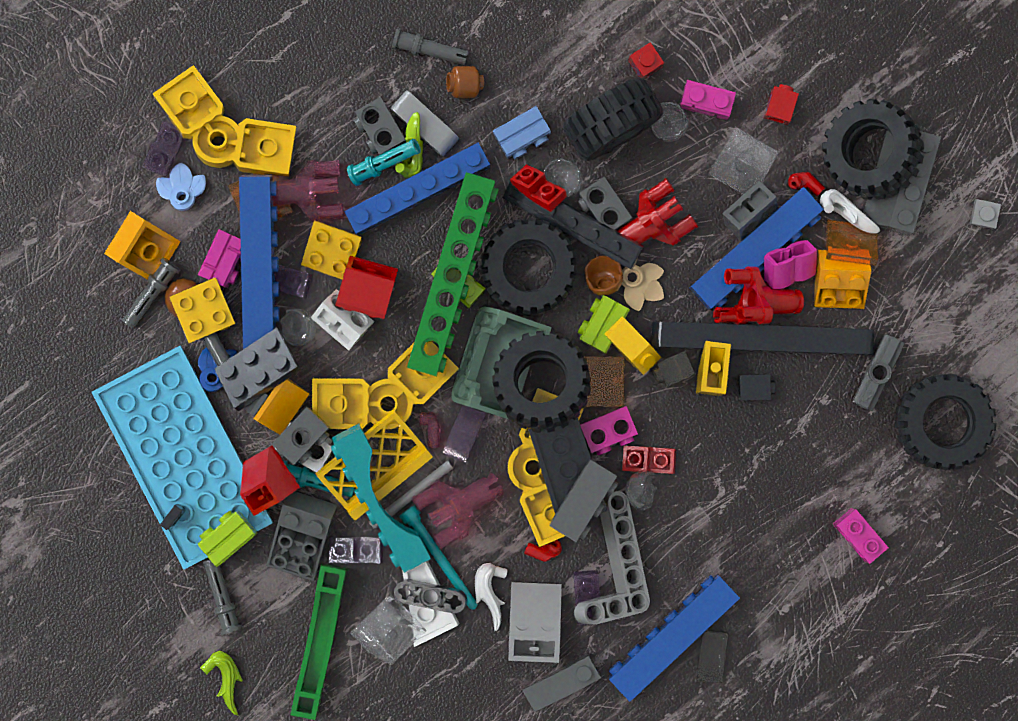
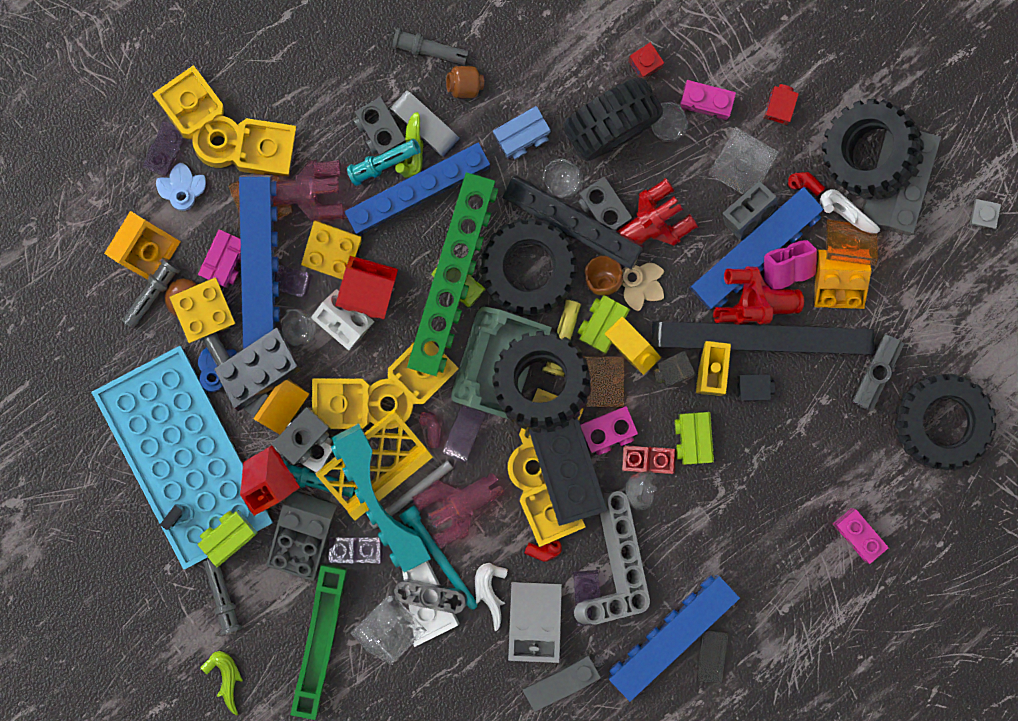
(536, 187): red slope -> none
(565, 329): none -> light yellow pin
(584, 501): dark grey brick -> none
(695, 438): none -> lime brick

